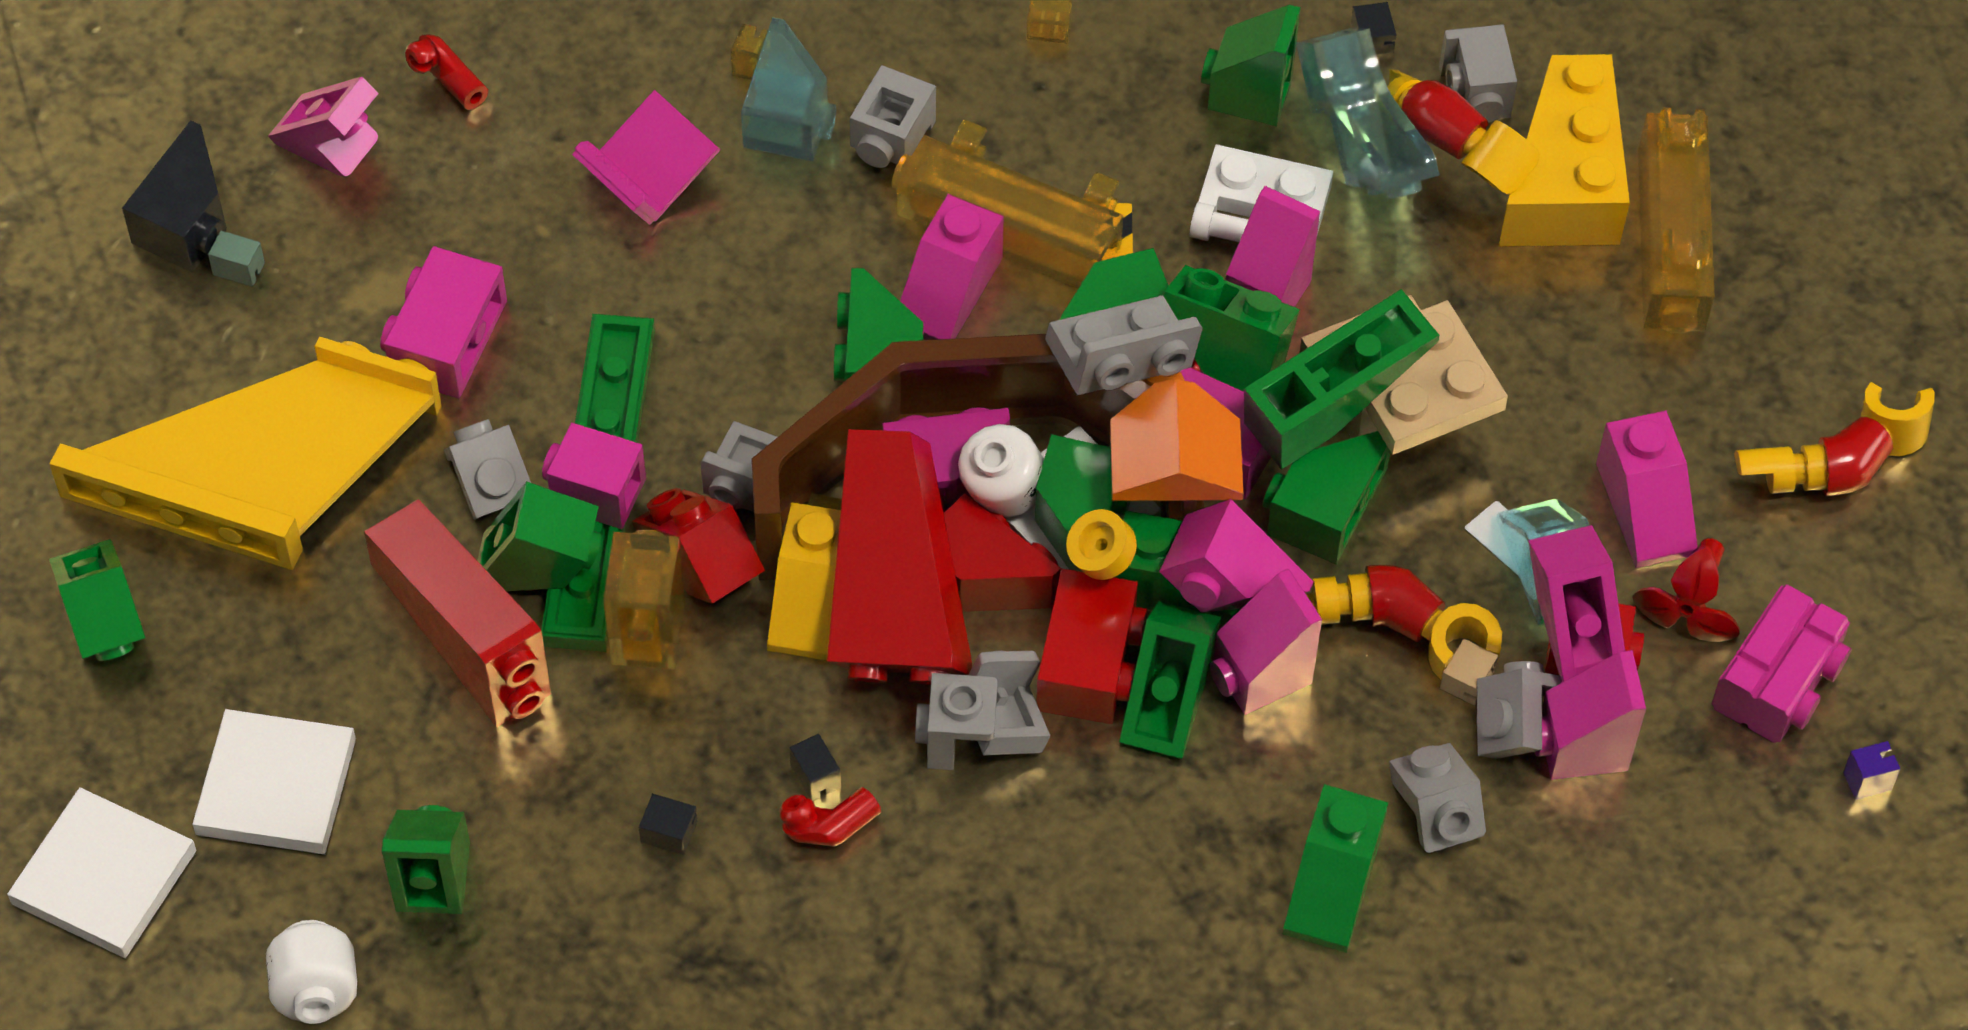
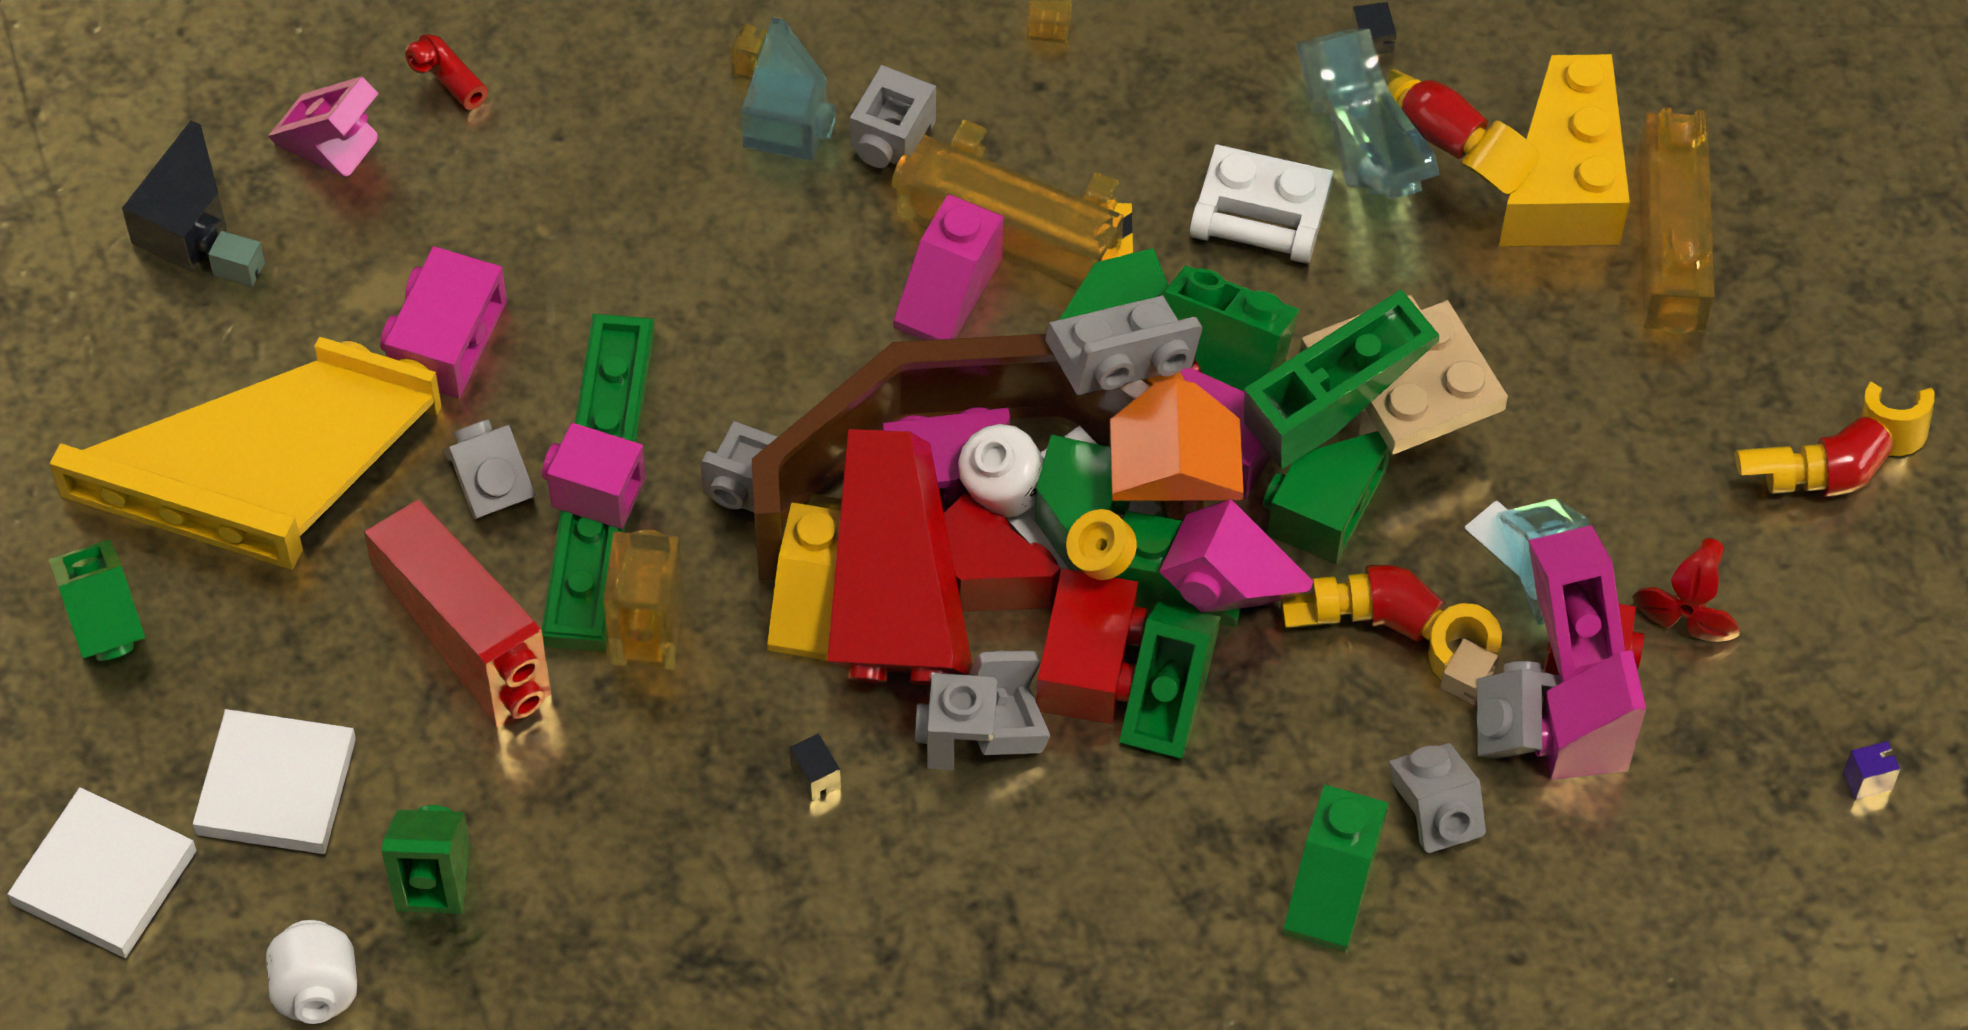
(540, 540): green slope -> none
(649, 157): dark pink piece -> none
(668, 824): black piece -> none
(711, 539): red slope -> none
(827, 826): red arm -> none
(872, 322): green slope -> none
(1254, 66): green slope -> none
(1268, 645): dark pink slope -> none
(1276, 247): dark pink slope -> none
(1480, 69): light grey brick -> none
(1648, 488): dark pink slope -> none
(1782, 663): dark pink brick -> none

